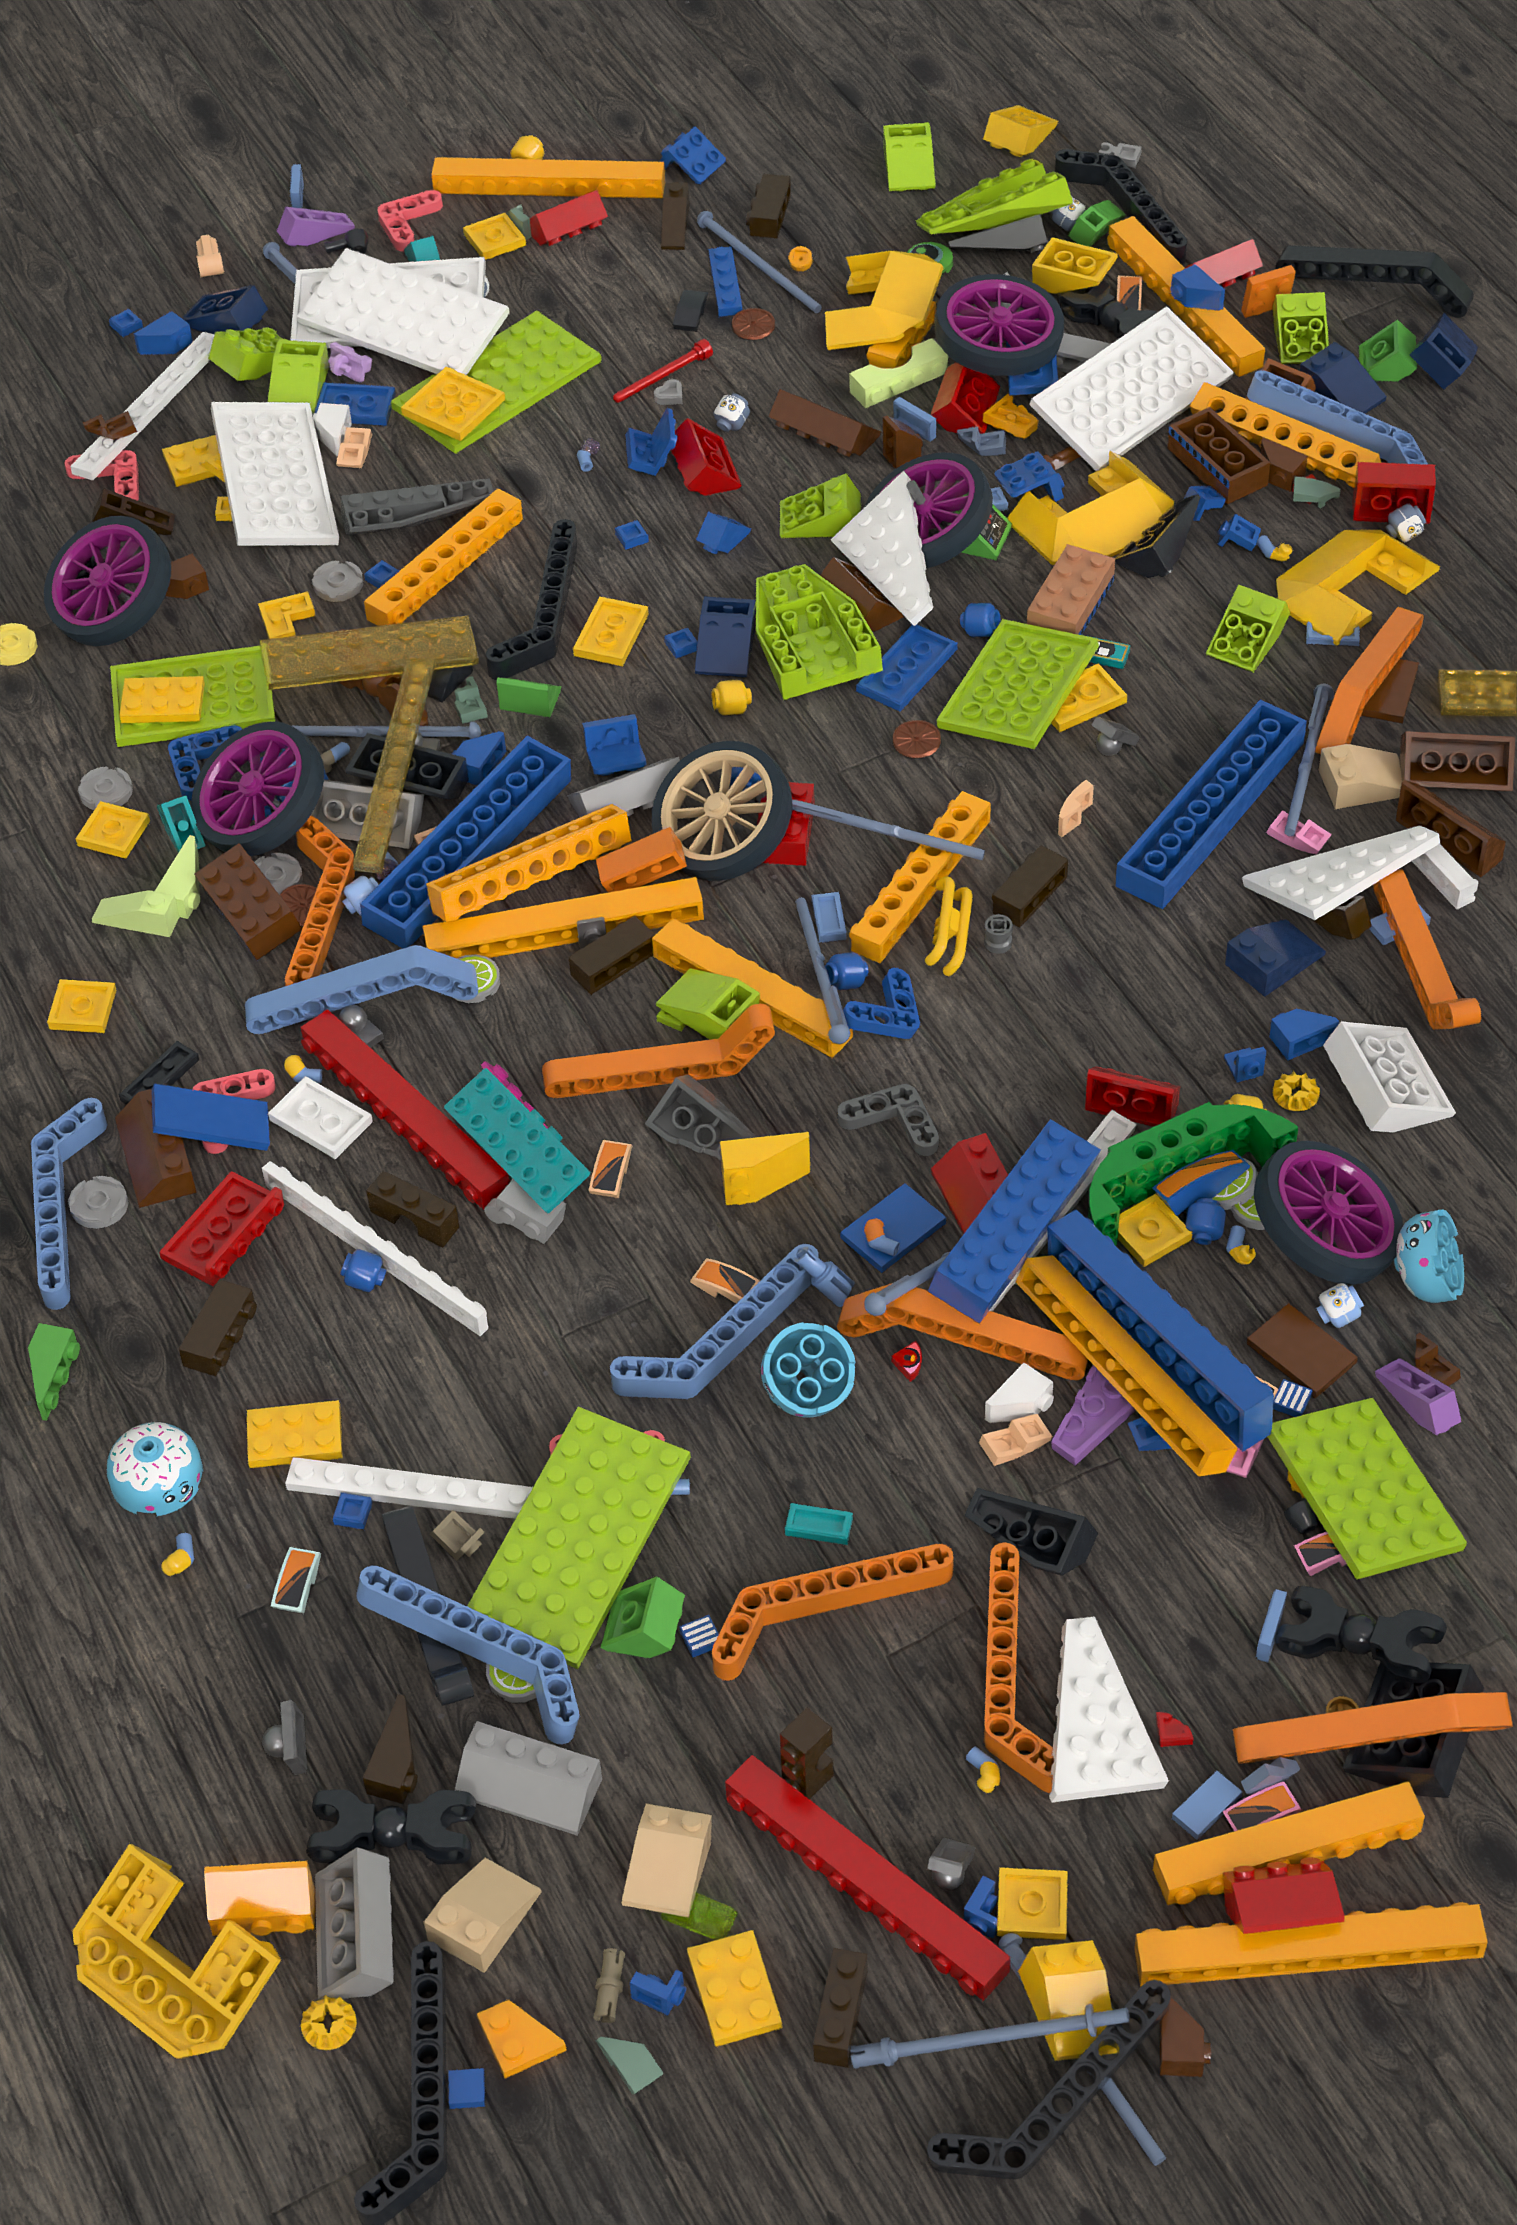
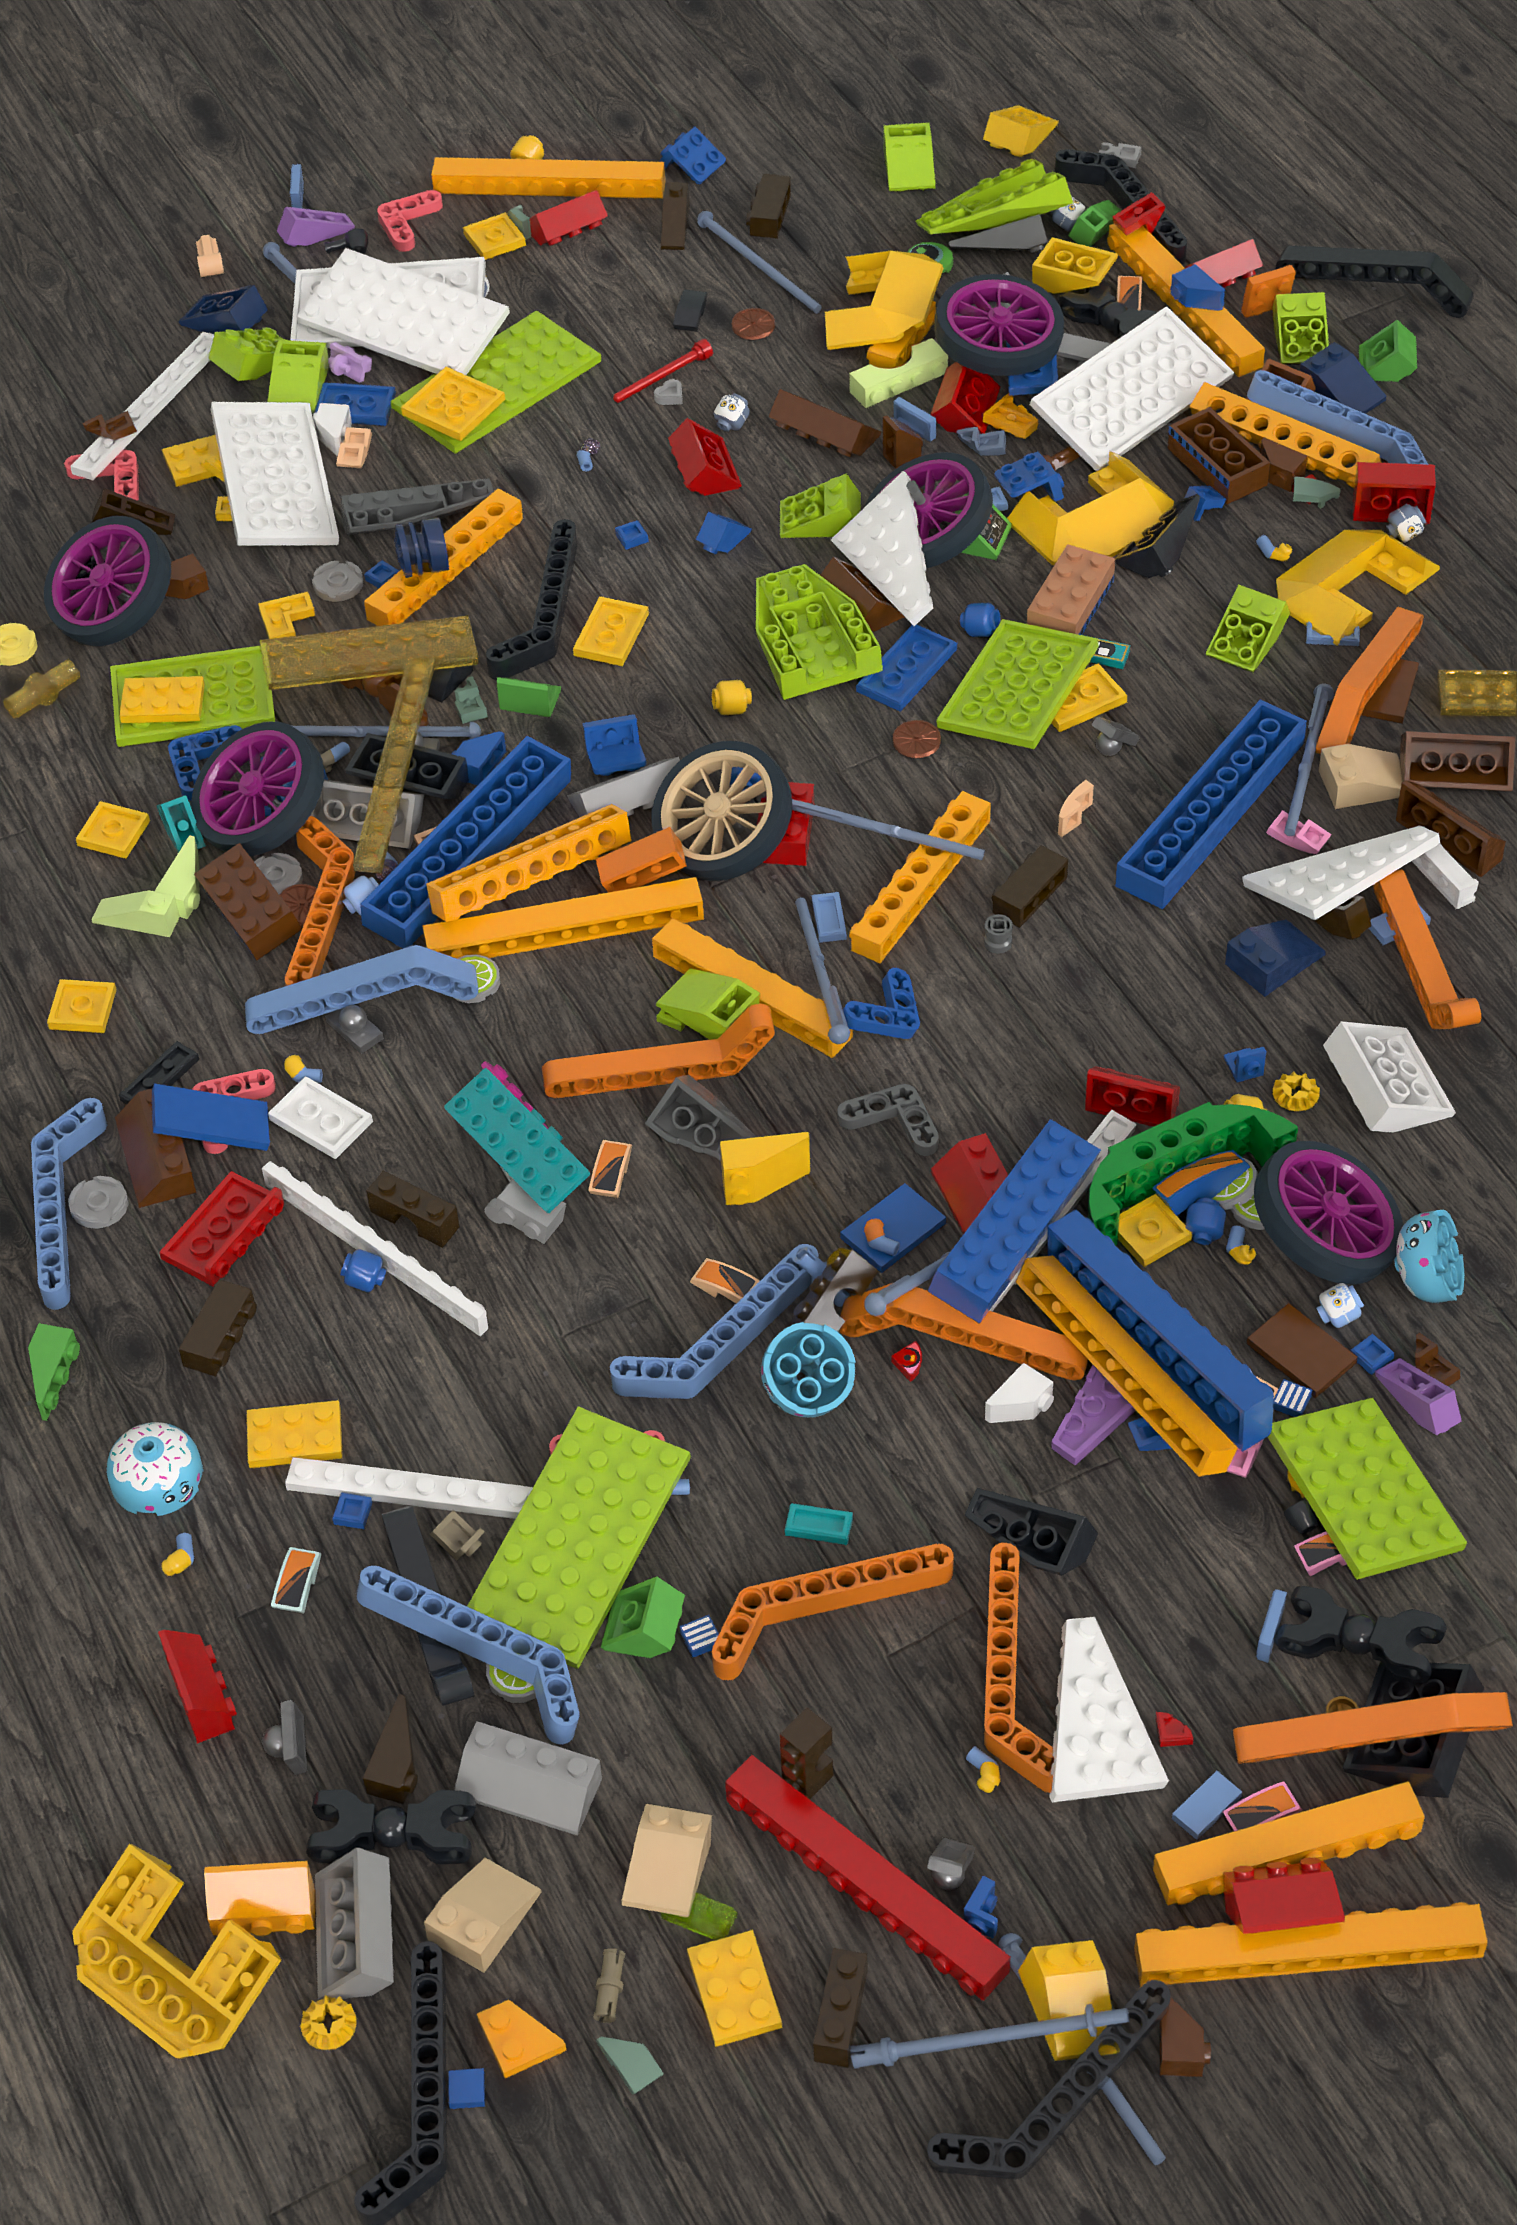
(41, 688): none -> clear yellow piece
(105, 786): light grey tile -> none
(125, 323): blue tile -> none
(164, 335): blue slope -> none
(198, 1684): none -> red slope
(404, 1109): red brick -> none
(421, 547): none -> dark blue wheel
(422, 250): teal slope -> none
(590, 930): flat silver bracket -> none
(612, 955): dark brown brick -> none
(650, 451): blue bracket -> none
(655, 1994): blue bracket -> none
(681, 642): blue tile -> none
(725, 281): blue plate -> none
(725, 636): dark blue slope -> none
(800, 258): light orange tile -> none
(843, 1271): none -> dark brown arch
(847, 971): blue head -> none
(950, 924): yellow piece -> none
(1015, 1441): light nougat slope -> none
(1032, 1903): yellow plate -> none
(1144, 213): none -> red slope
(1240, 532): blue bracket -> none
(1269, 1775): sand blue slope -> none
(1301, 1031): blue slope -> none
(1372, 1354): none -> blue tile
(1444, 351): dark blue slope -> none

